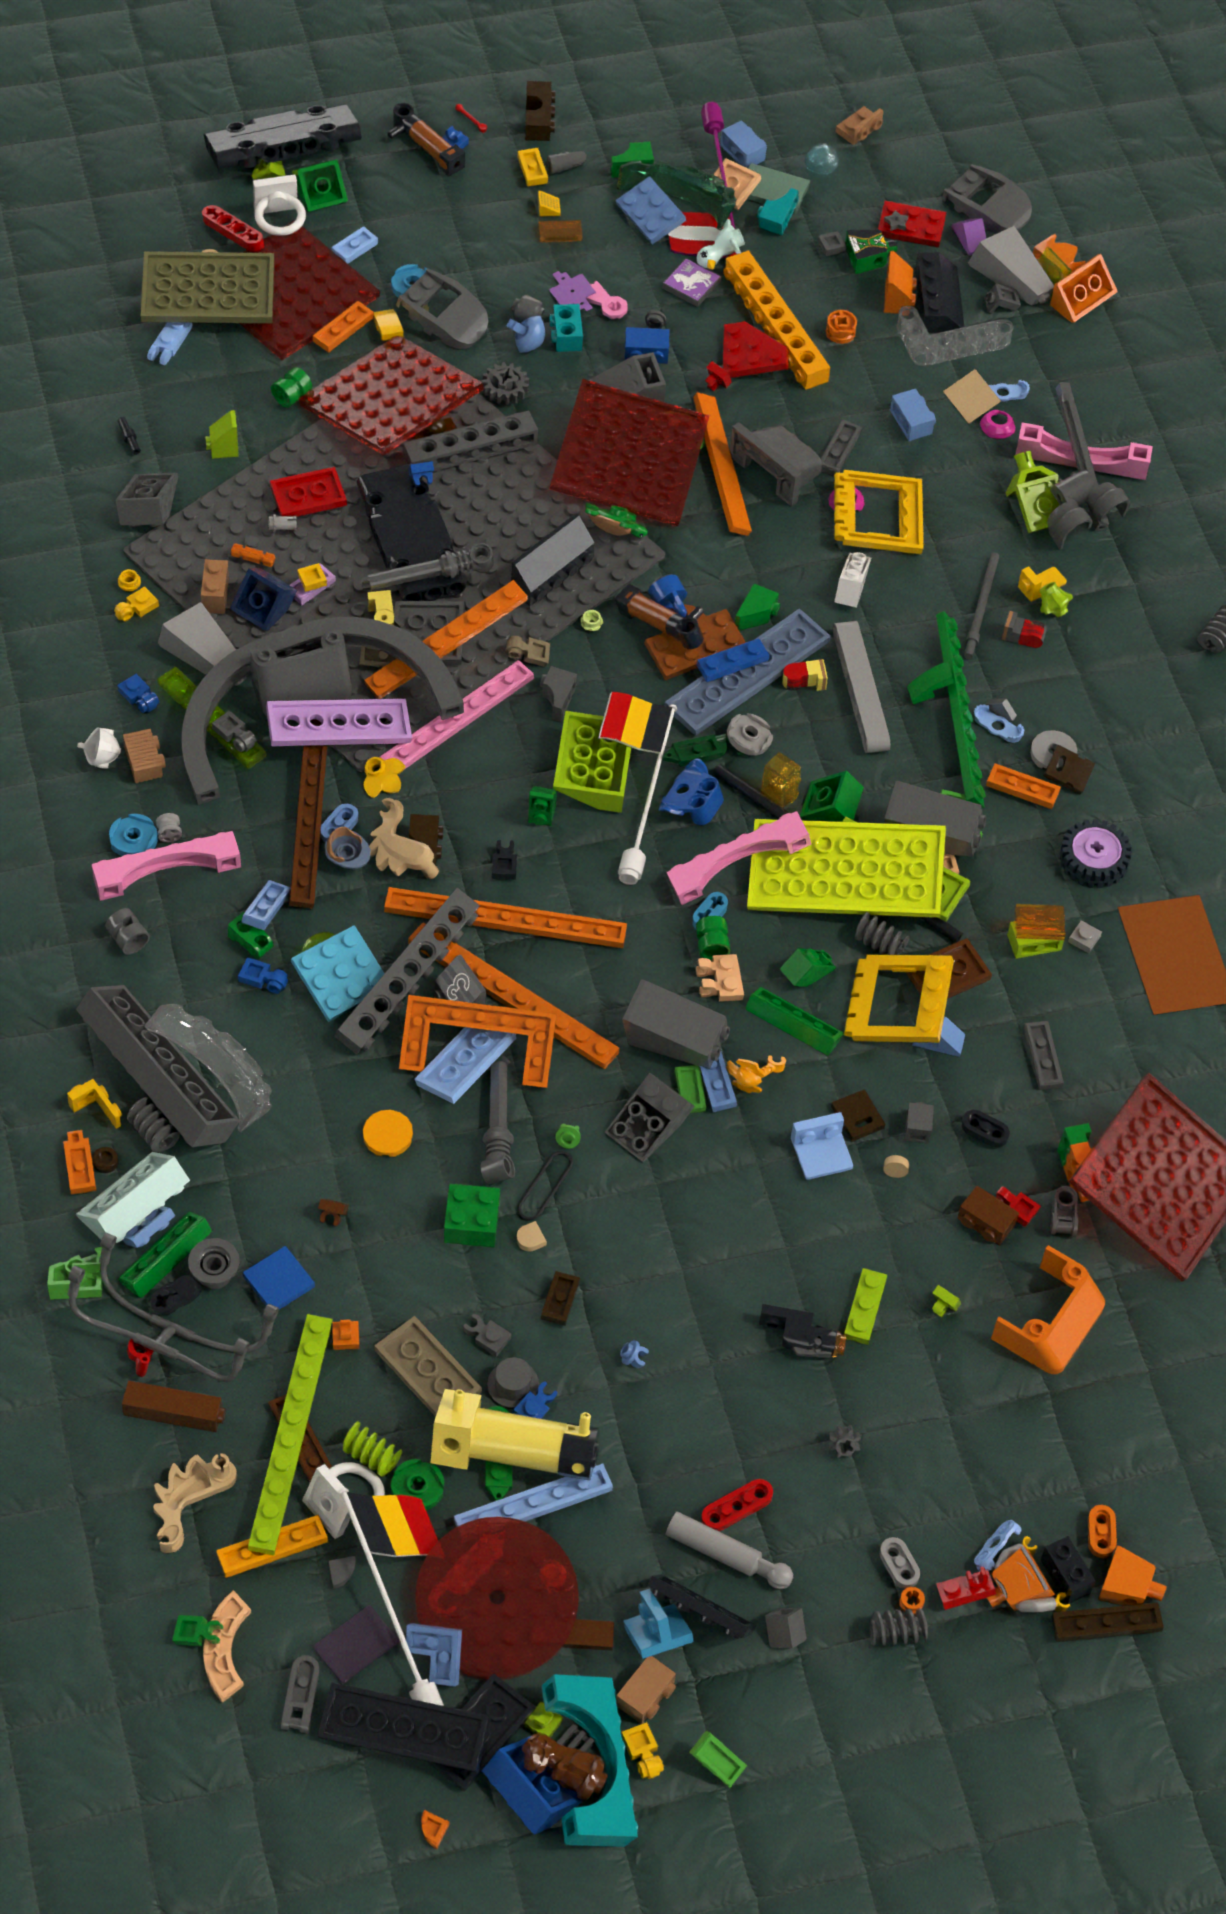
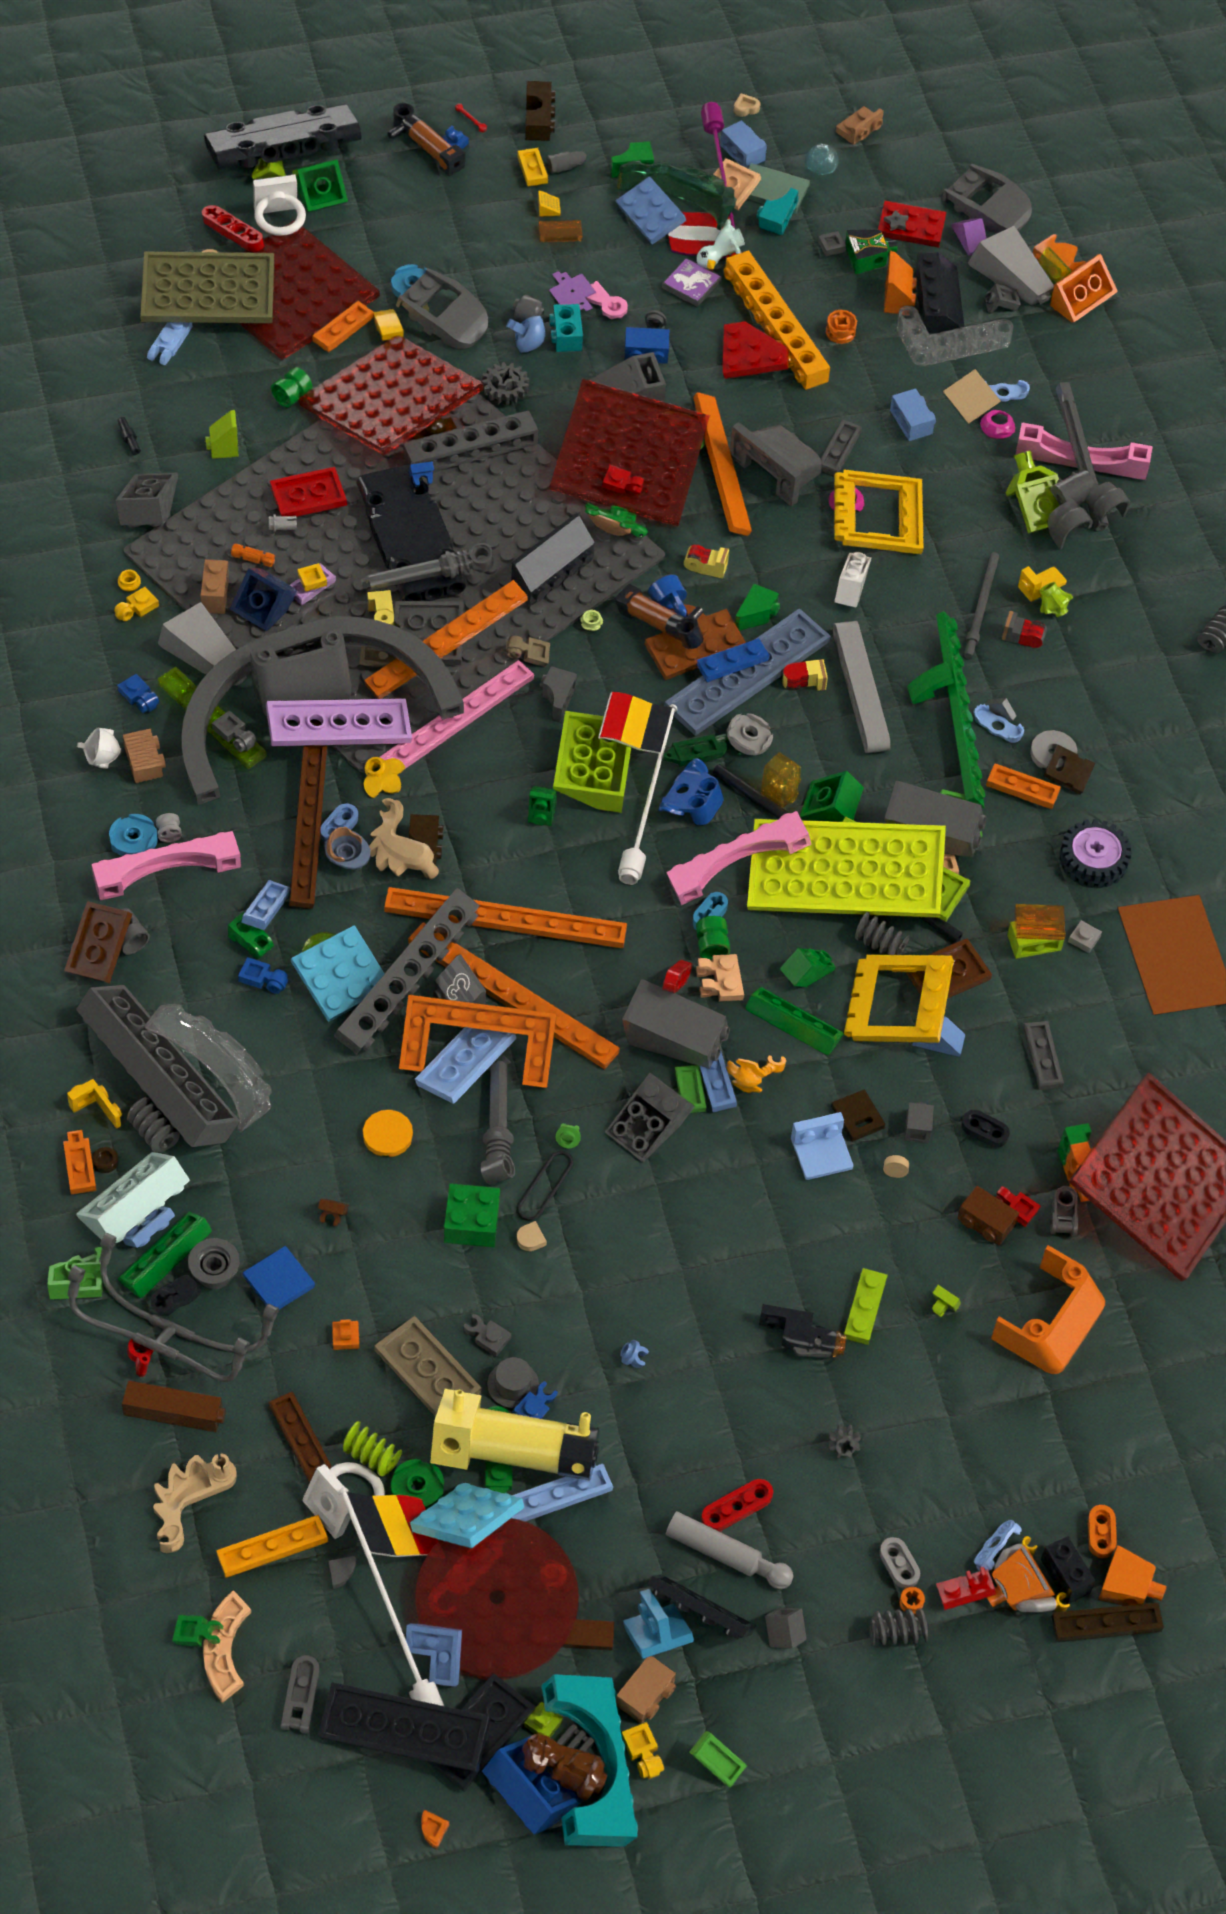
(98, 942): none -> reddish brown plate
(290, 1435): lime plate -> none
(355, 245): light blue plate -> none
(356, 1644): clear purple piece -> none
(467, 1515): none -> medium azure plate
(504, 862): black plate -> none
(560, 1298): dark brown plate -> none
(619, 480): none -> red plate
(677, 976): none -> red beam
(707, 561): none -> light yellow leg
(717, 376): red tile -> none
(746, 105): none -> tan tile

